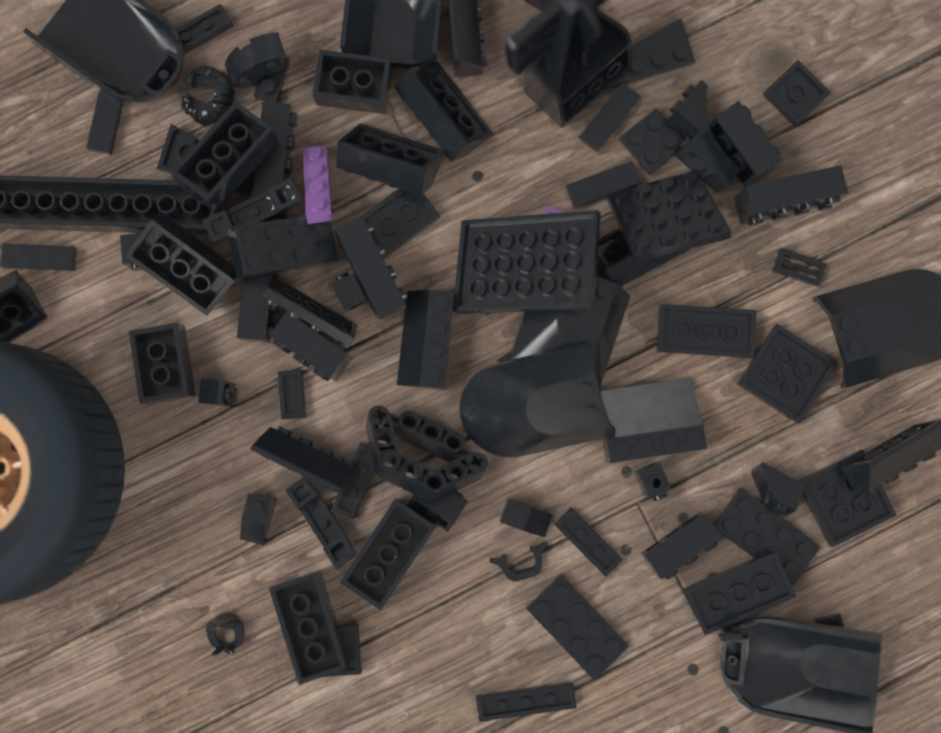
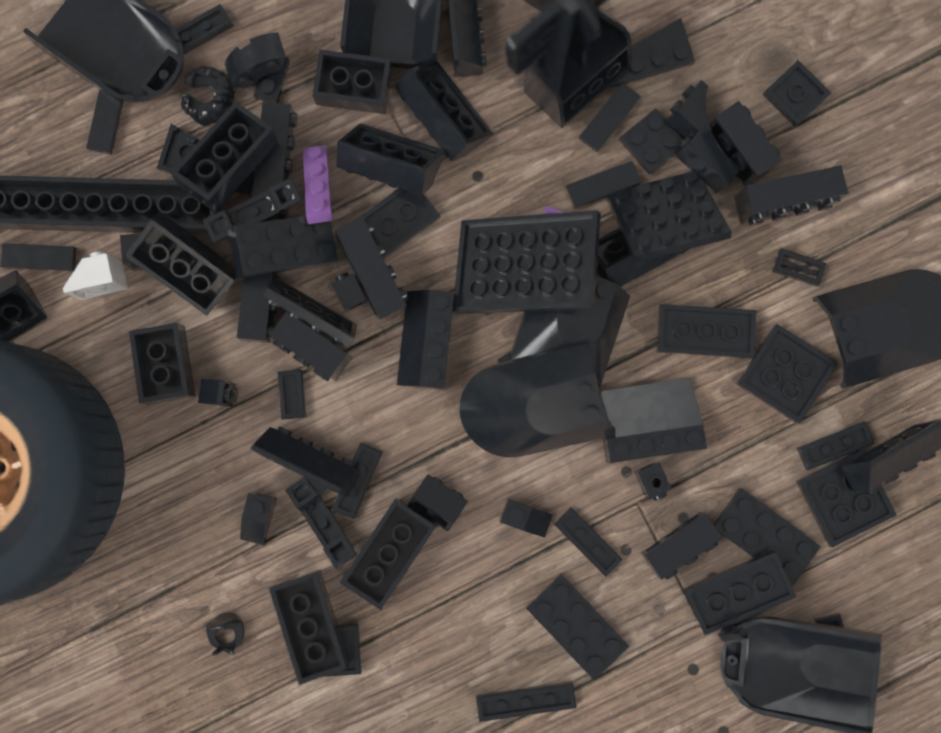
(96, 277): none -> white slope
(459, 458): black piece -> none
(525, 573): black helmet -> none
(777, 489): black slope -> none
(835, 445): none -> black tile

